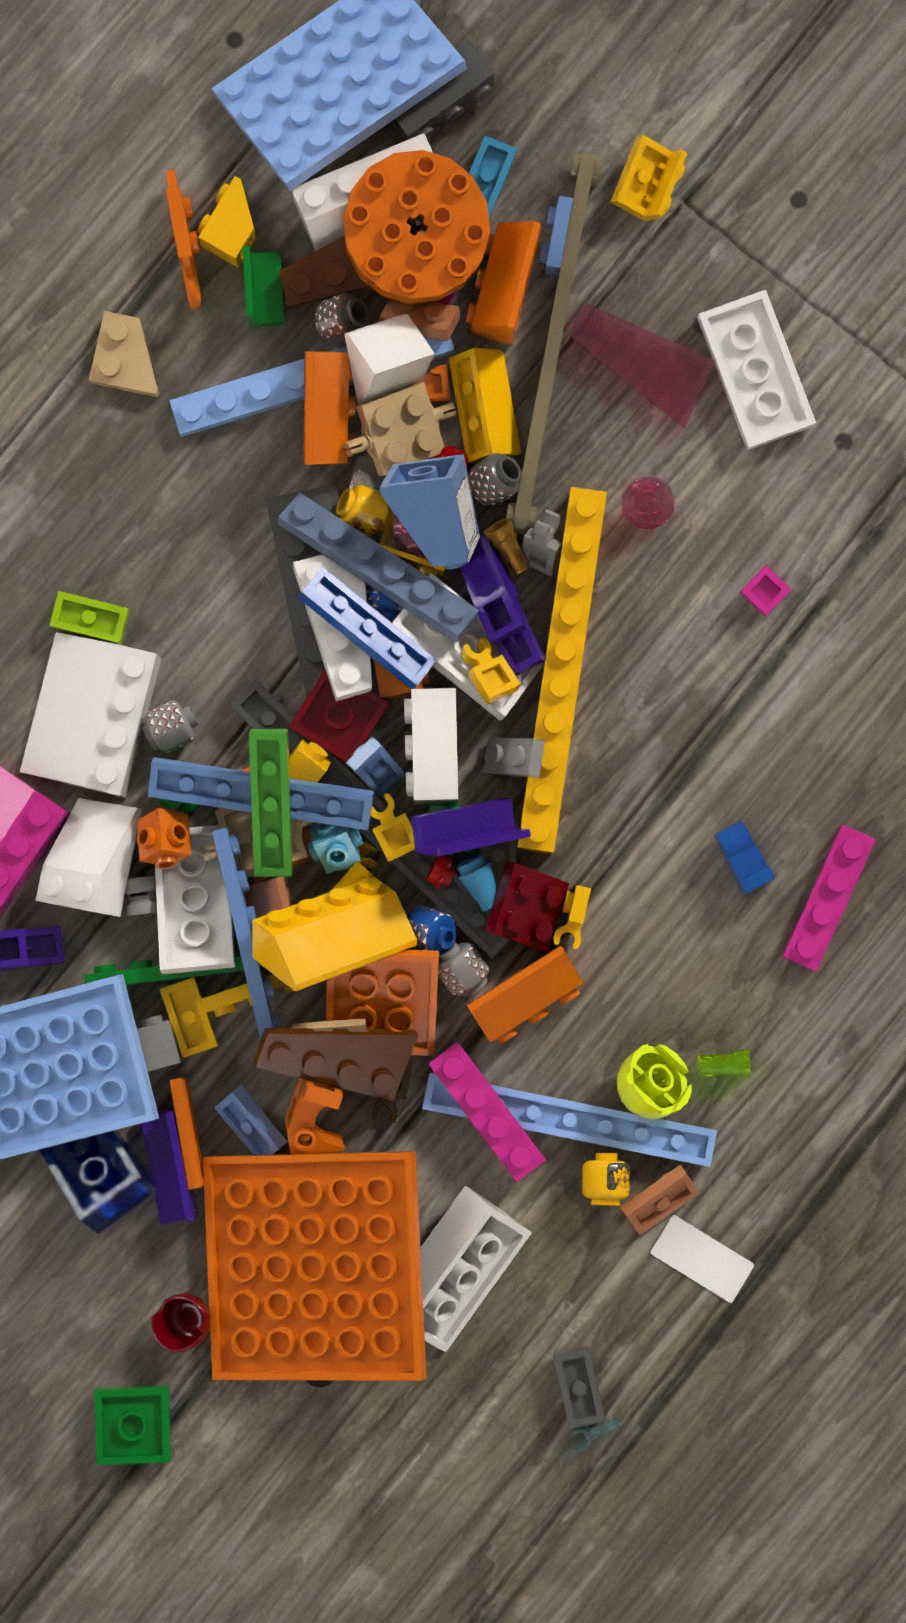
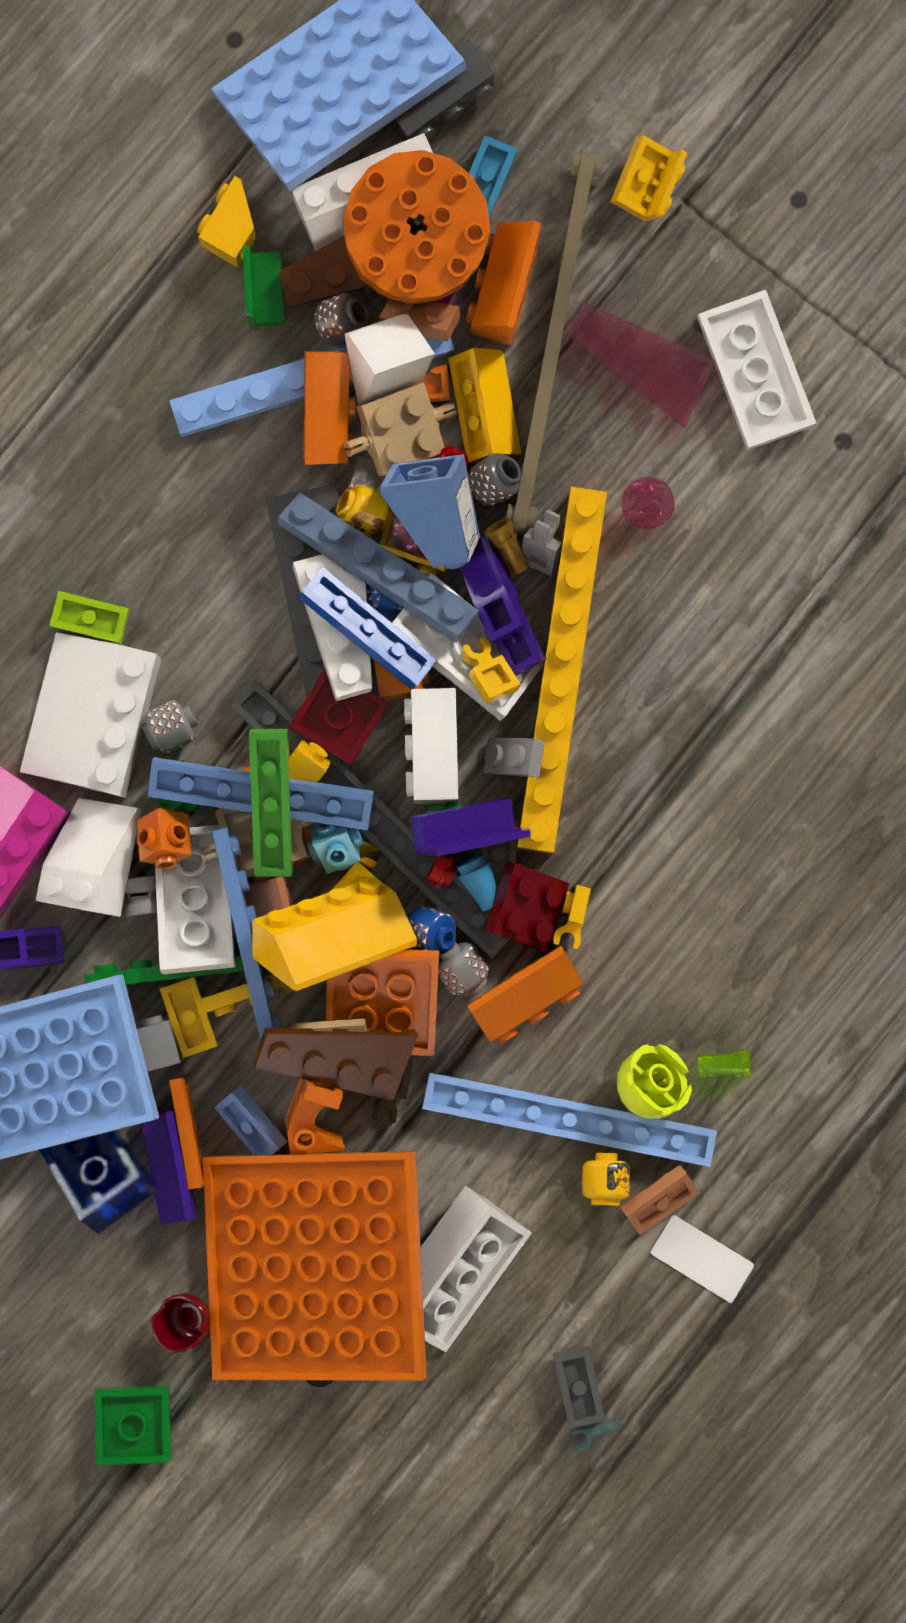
(123, 356): tan wing -> none
(186, 241): orange plate -> none
(376, 767): medium blue plate -> none
(393, 834): yellow plate -> none
(487, 1111): dark pink plate -> none
(558, 221): medium blue plate -> none
(743, 858): blue leg -> none
(765, 591): dark pink plate -> none
(828, 898): dark pink plate -> none

